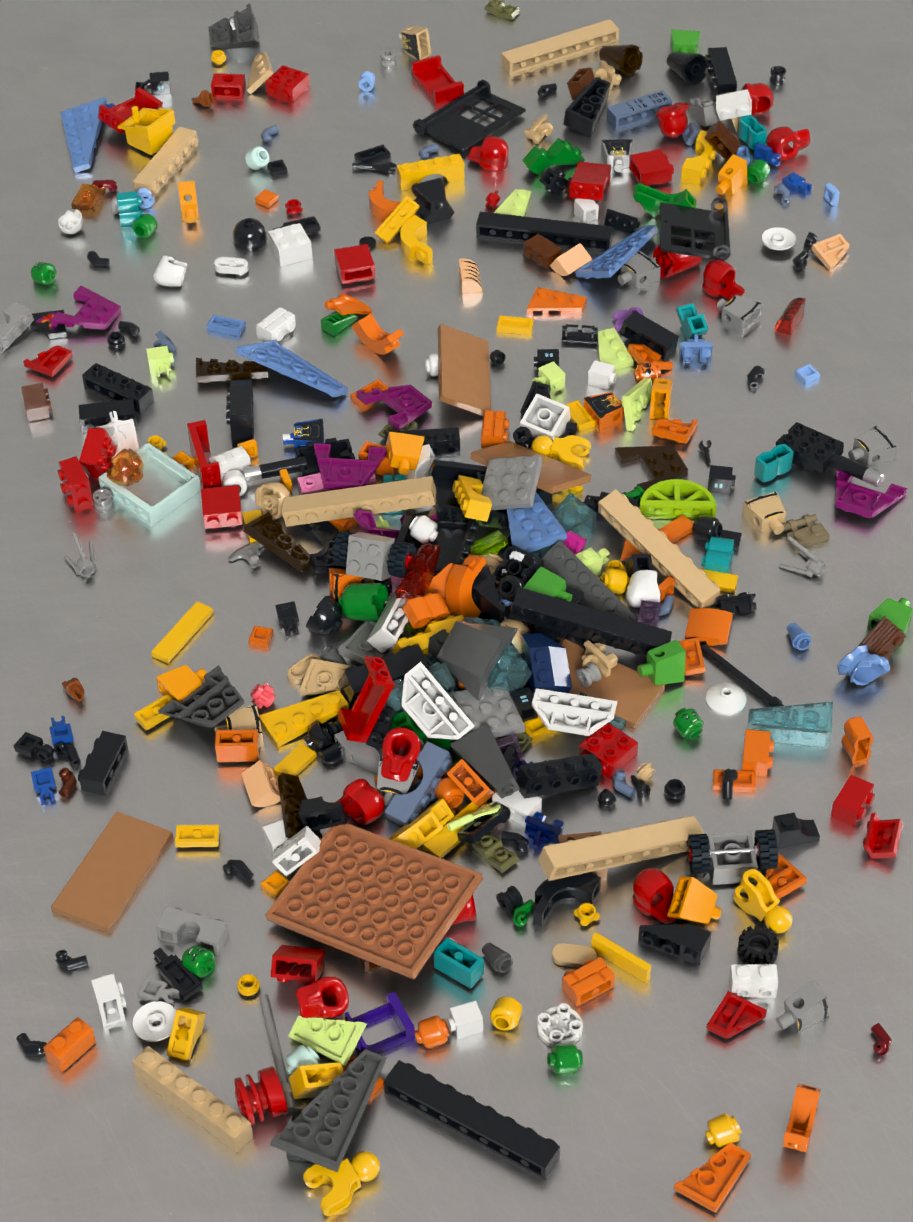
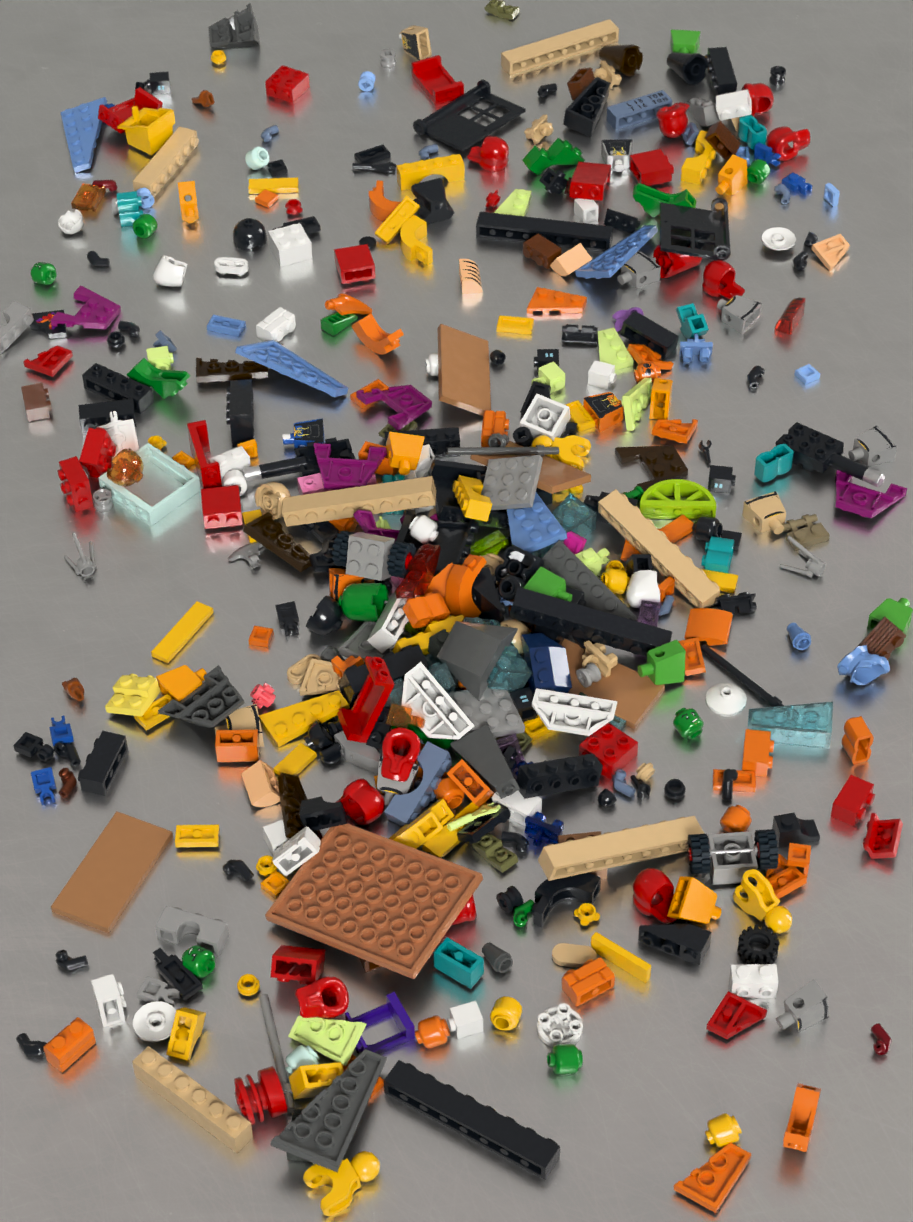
(133, 695): none -> light yellow plate
(162, 381): none -> green arch
(228, 85): red brick -> none
(260, 72): tan wing -> none
(265, 861): none -> yellow plate
(274, 185): none -> yellow tile
(285, 480): light orange tile -> none
(340, 666): none -> orange panel
(401, 717): none -> clear orange plate
(498, 440): none -> dark grey cone
(538, 450): none -> dark grey bar
(735, 819): none -> orange head
(799, 856): none -> orange panel

